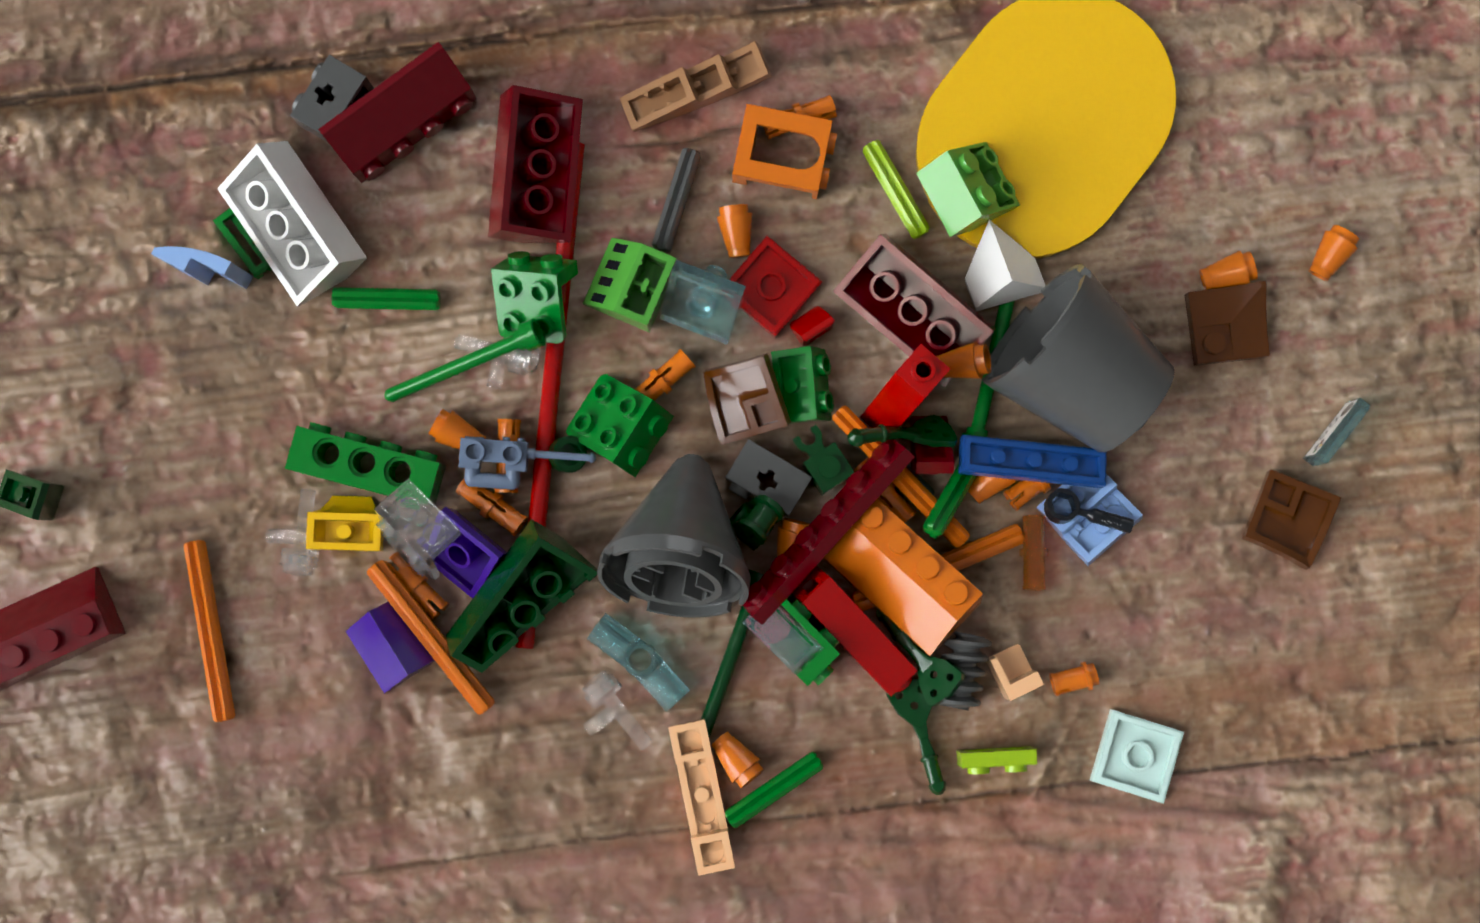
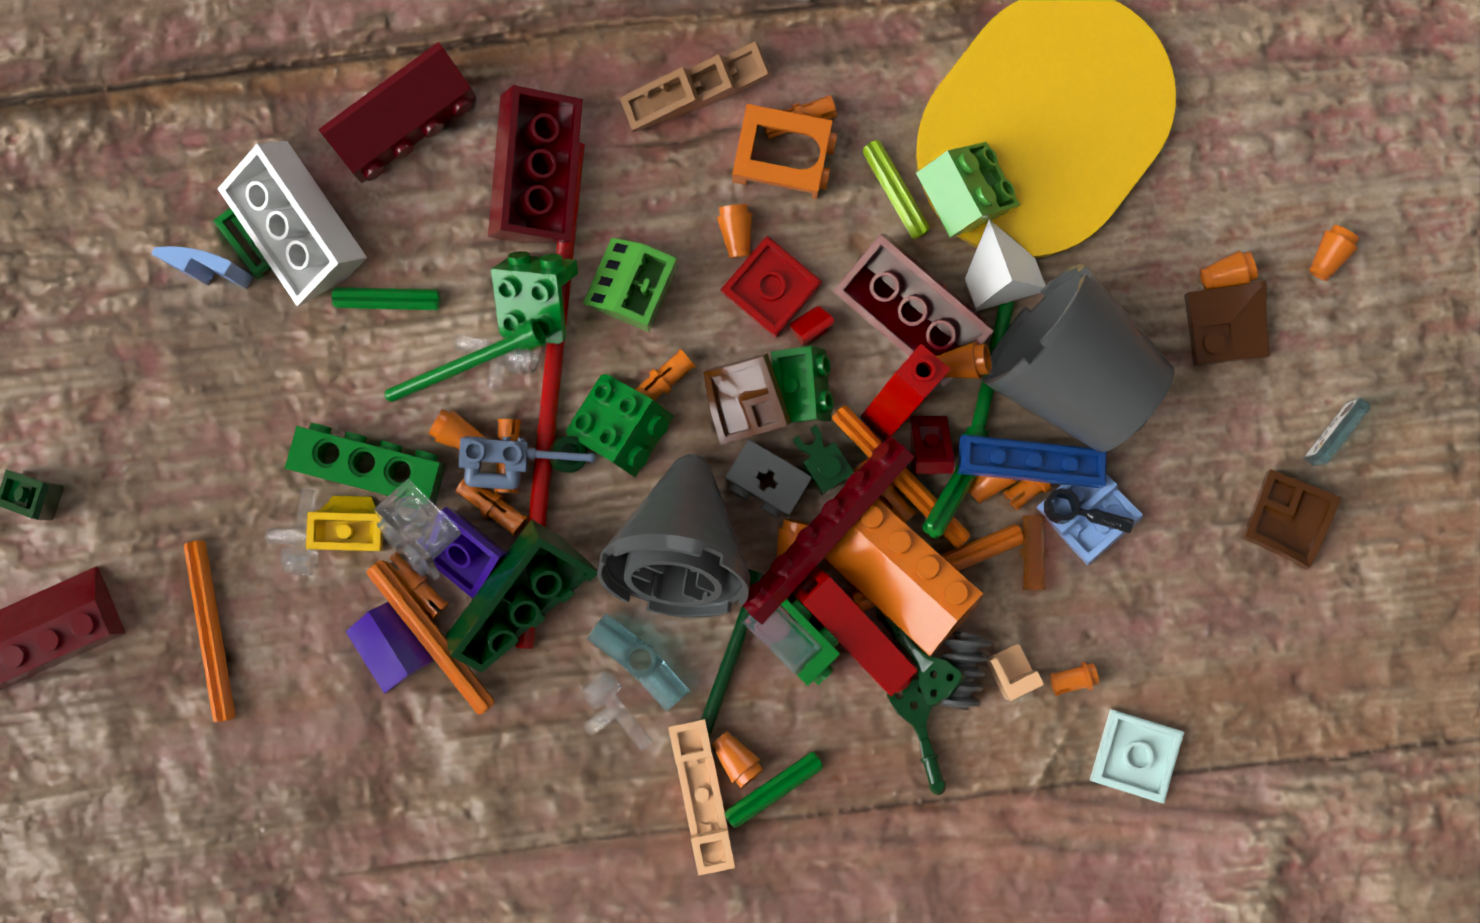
(328, 80): dark grey brick -> none
(676, 200): dark grey axle -> none
(702, 301): clear light blue tile -> none
(756, 520): dark green piece -> none
(927, 431): dark green piece -> none
(1012, 758): lime plate -> none

